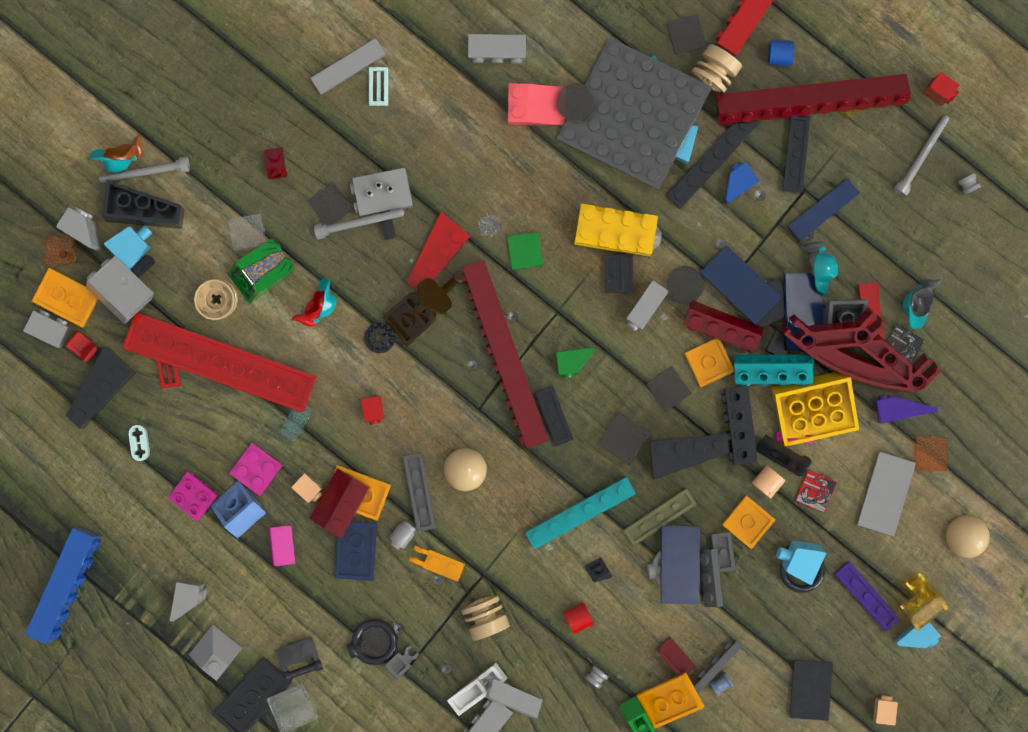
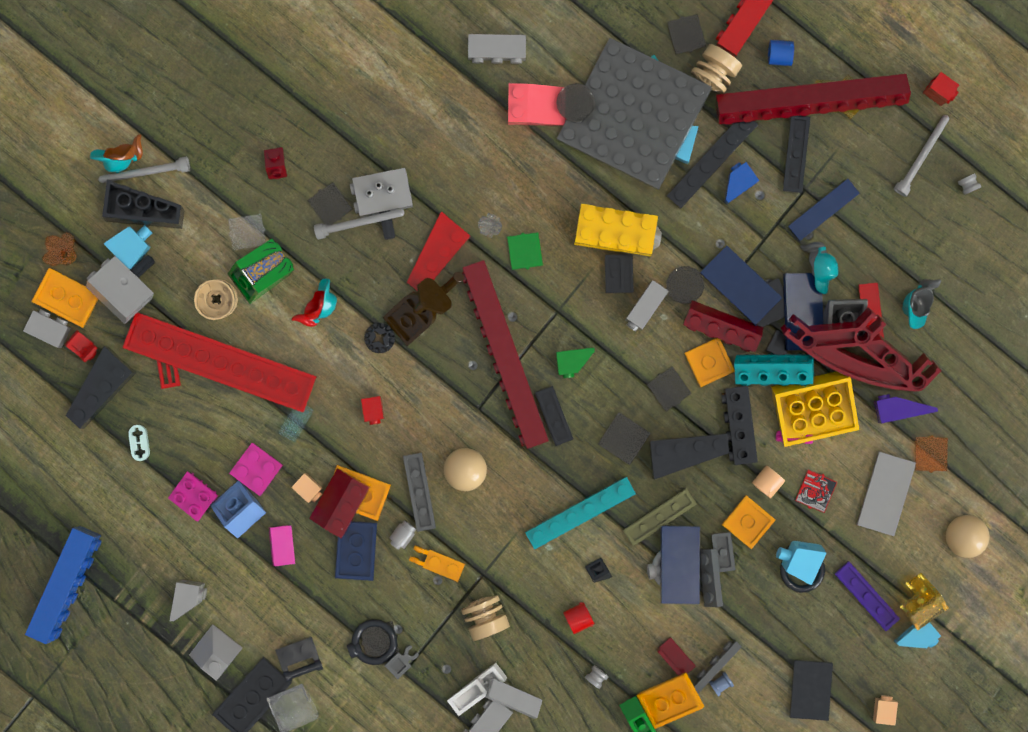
(81, 227): light grey slope -> none
(348, 66): light grey tile -> none
(378, 102): light aqua tile -> none
(783, 456): black plate -> none
(905, 342): piece -> none

